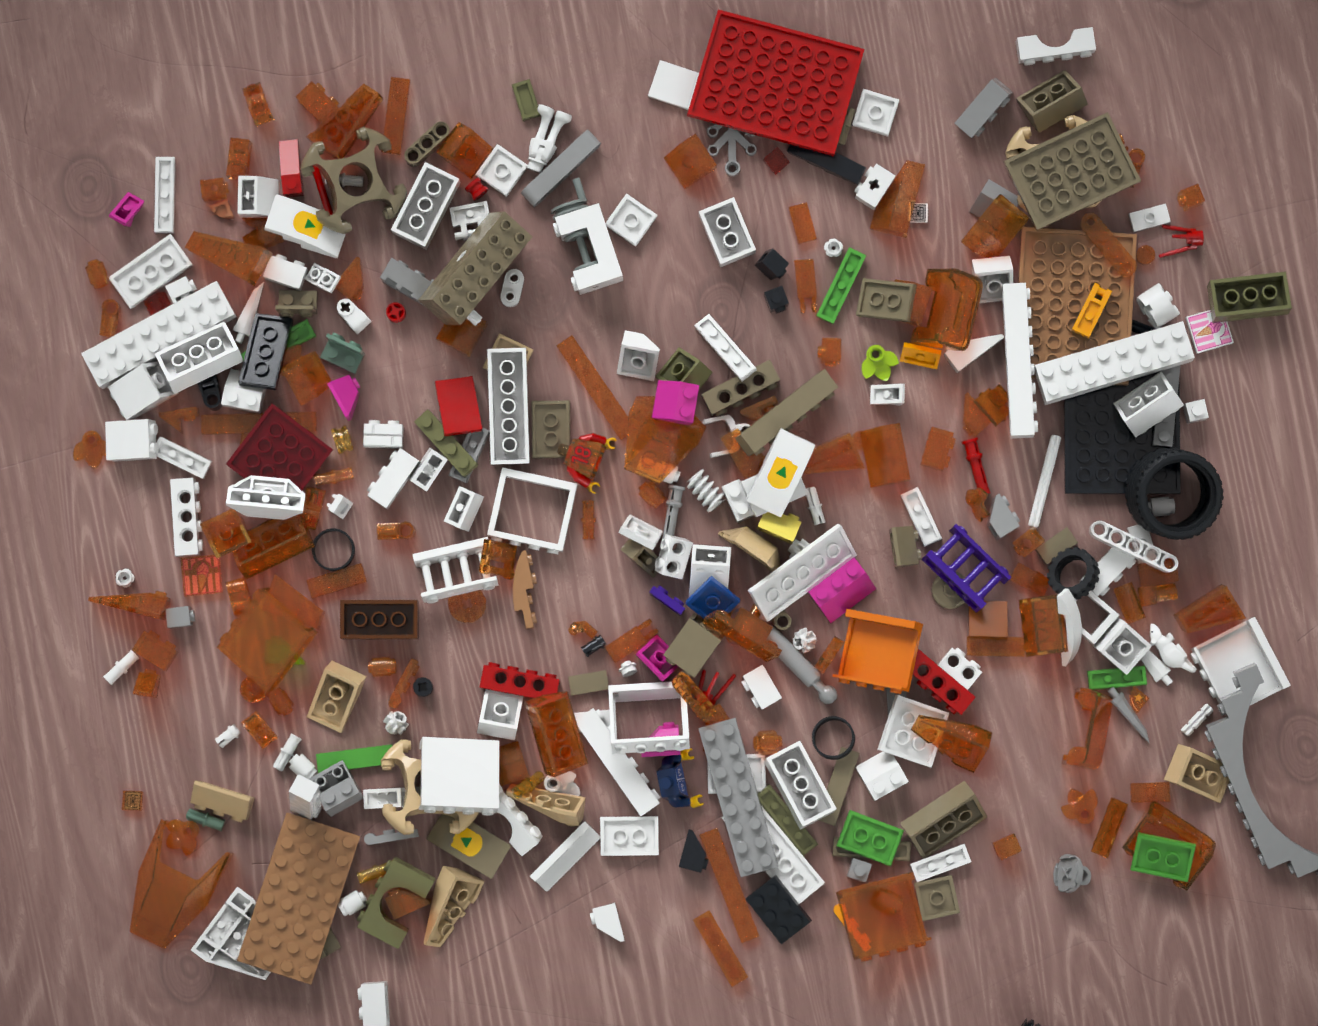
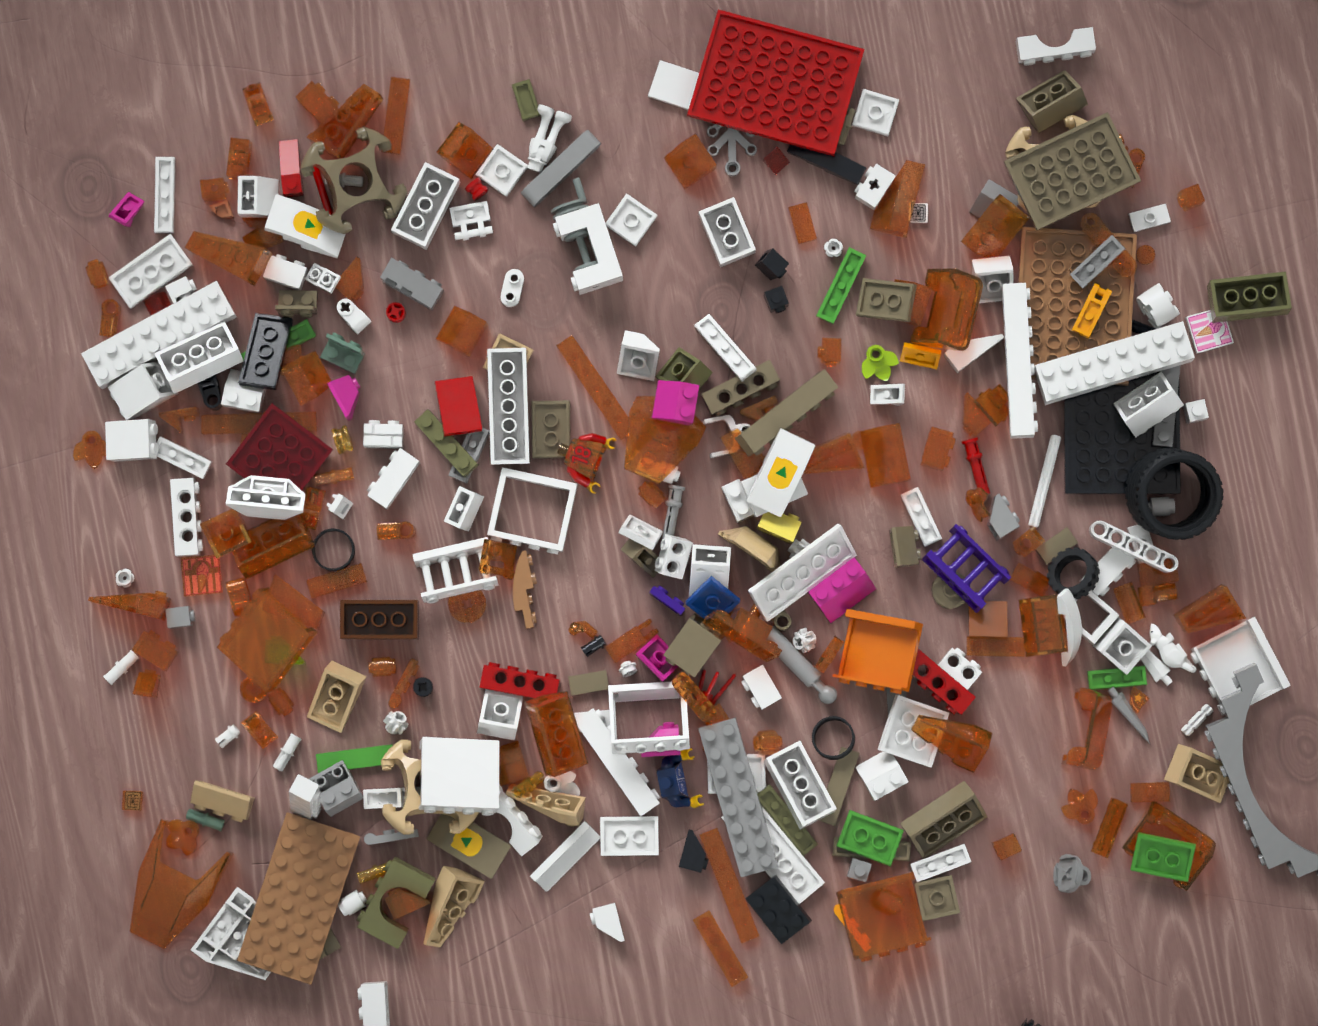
(247, 316): white bar -> none
(302, 766): white brick -> none
(423, 152): dark tan beam -> none
(428, 469): white brick -> none
(475, 269): dark tan piece -> none
(588, 519): clear orange pin -> none
(705, 491): white piece -> none
(805, 283): clear orange hinge -> none
(815, 506): white axle -> none
(984, 108): light grey wedge -> none
(1097, 261): none -> light grey plate
(1193, 237): red plant -> none

